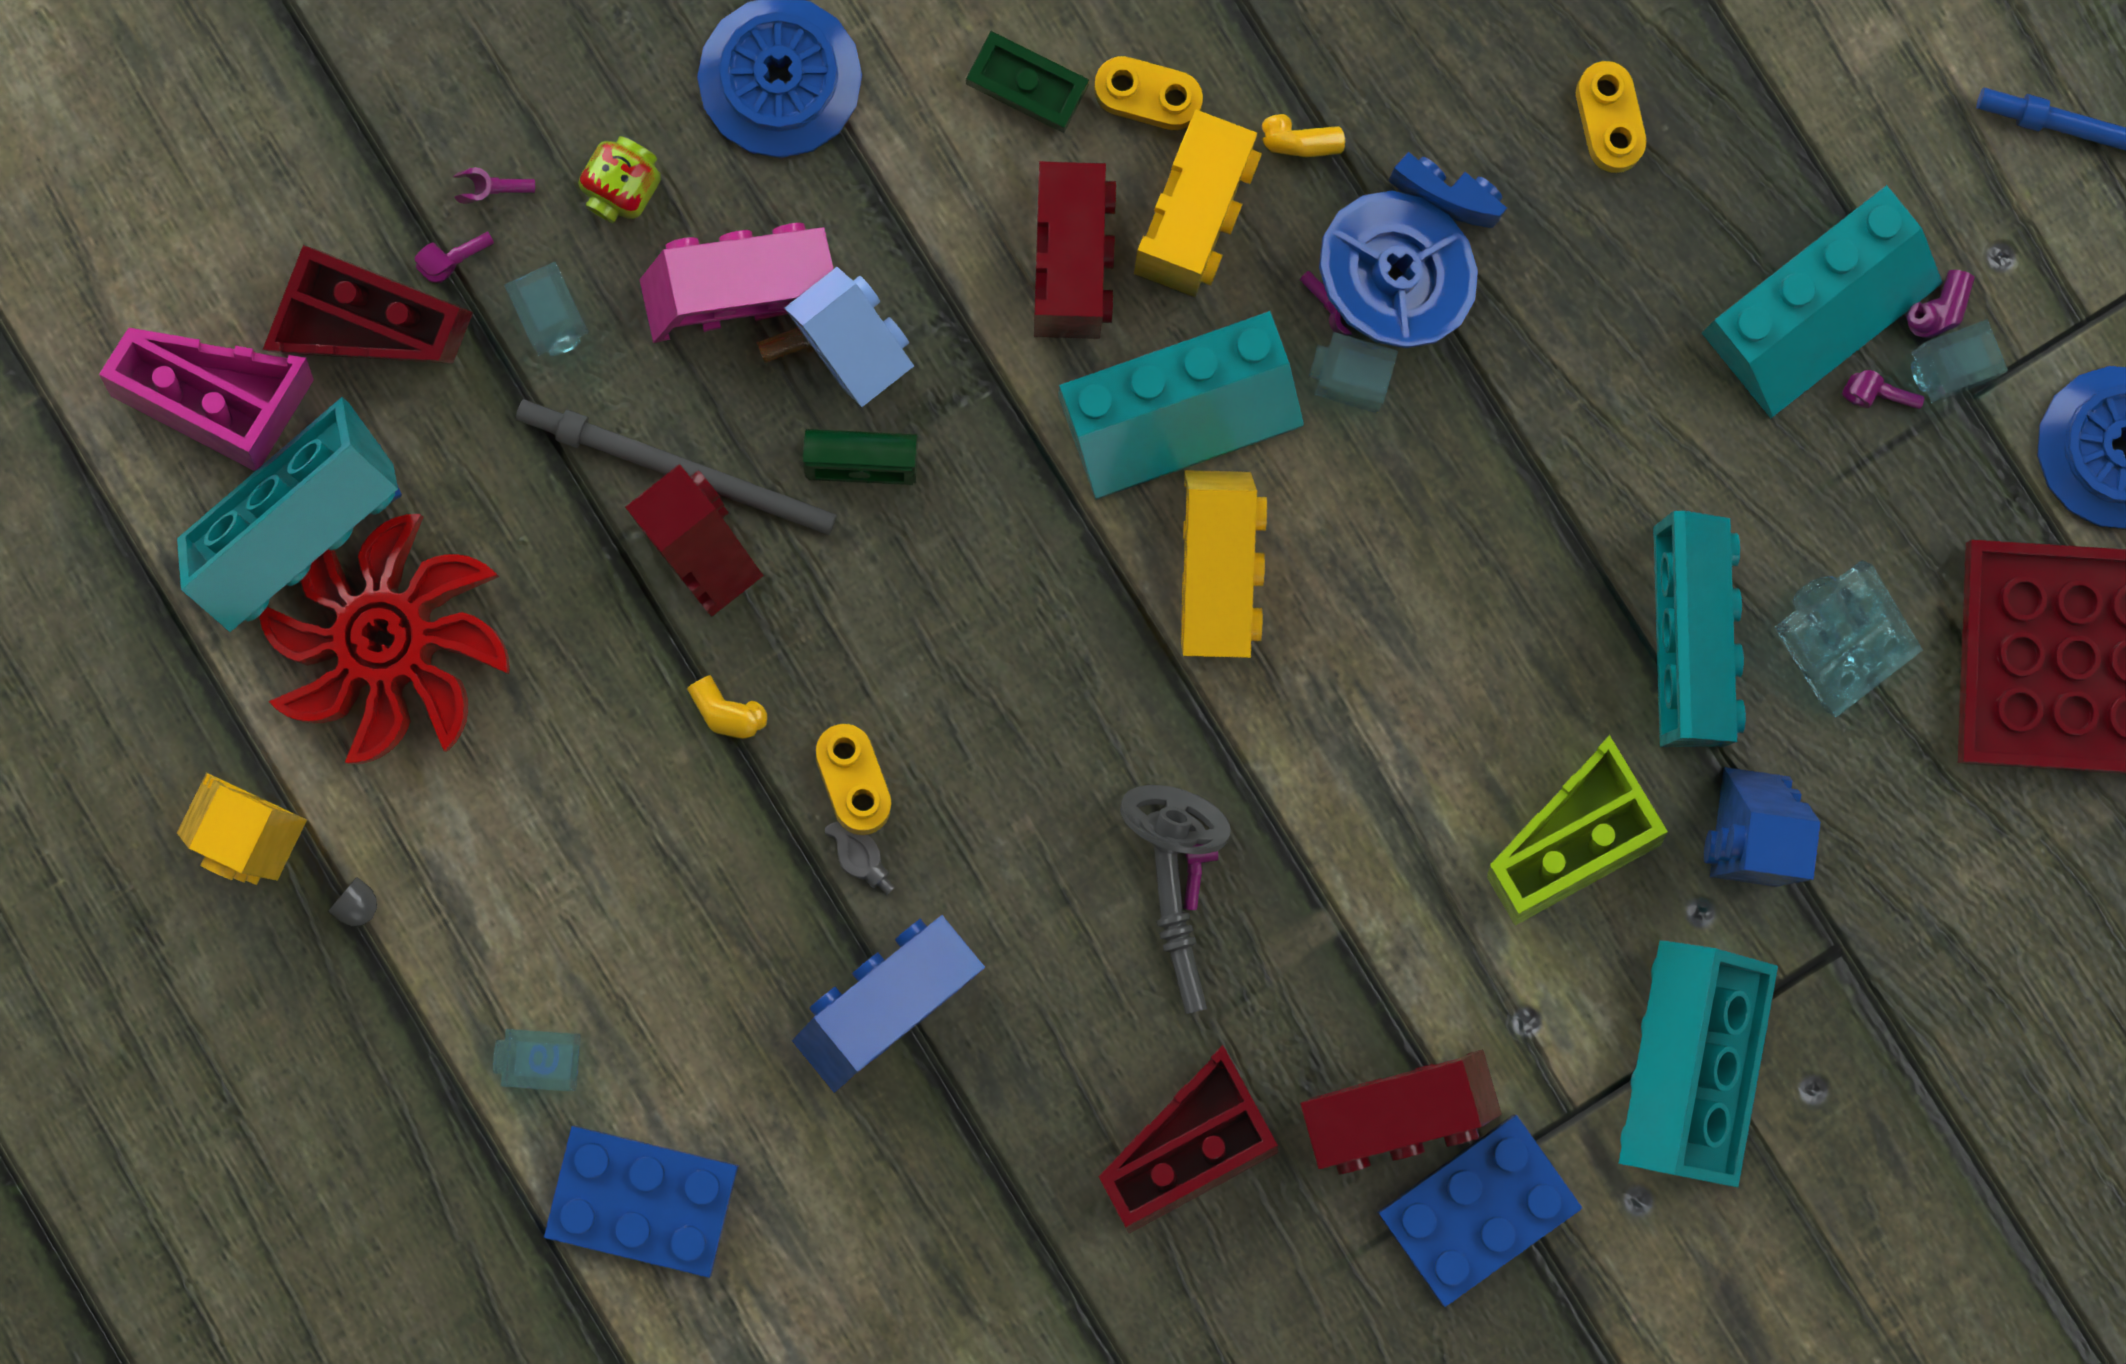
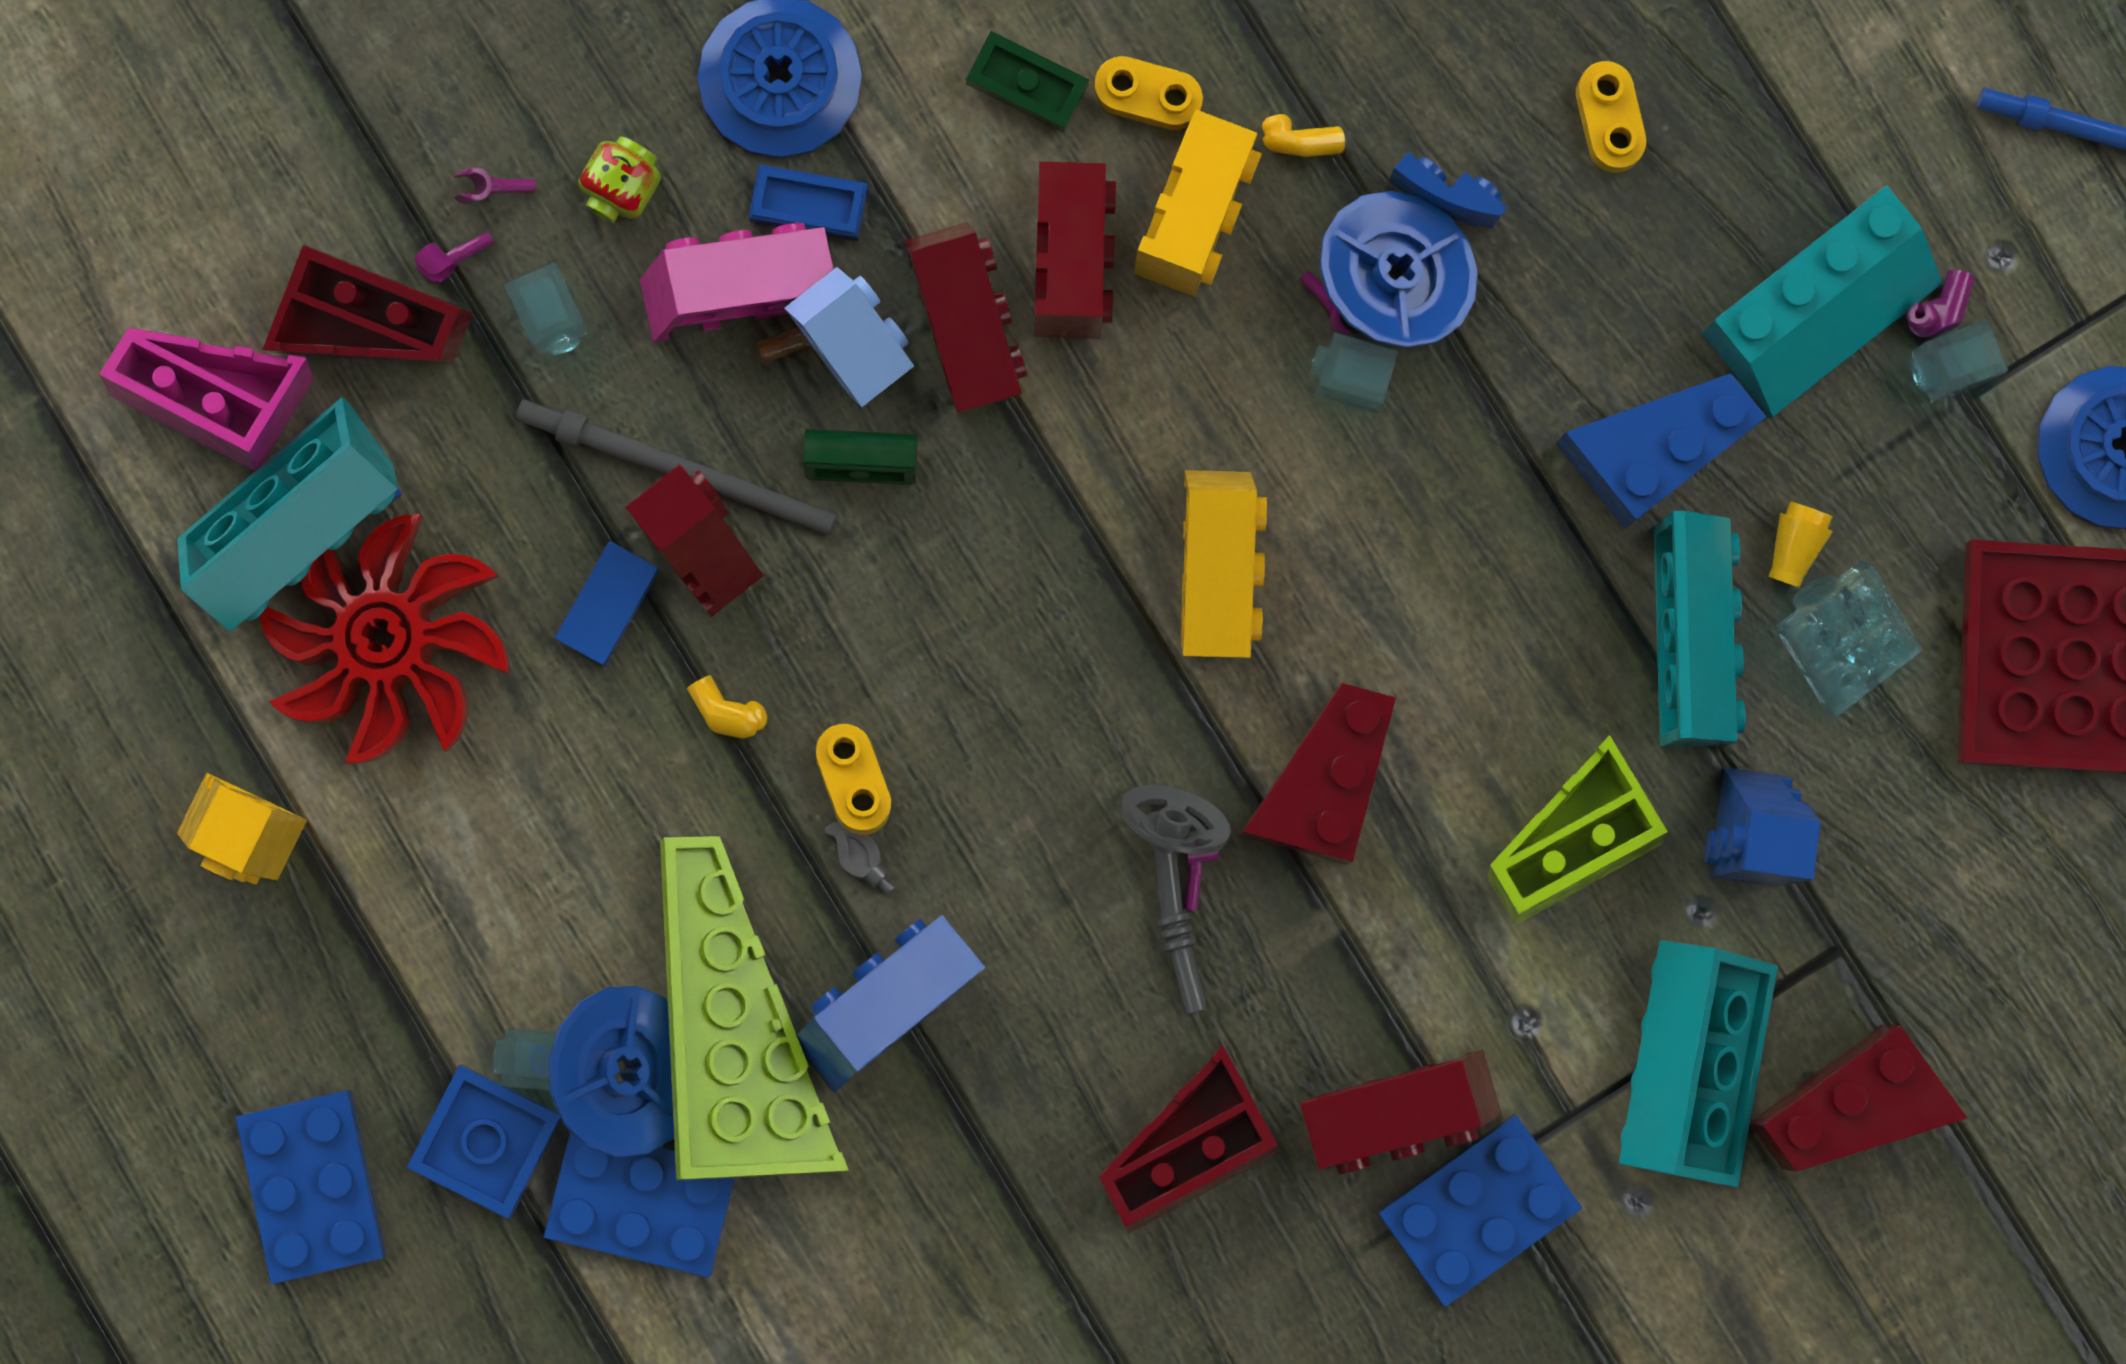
(310, 1186): none -> blue plate
(355, 905): dark grey hinge -> none
(484, 1141): none -> blue plate
(600, 1031): none -> blue piece
(607, 603): none -> blue tile
(733, 1051): none -> lime wing
(808, 198): none -> blue tile
(966, 316): none -> dark red wedge
(1181, 405): teal slope -> none
(1328, 781): none -> dark red wedge
(1658, 446): none -> blue wedge
(1798, 542): none -> yellow cone
(1857, 1103): none -> dark red wedge
(1866, 385): magenta hand -> none

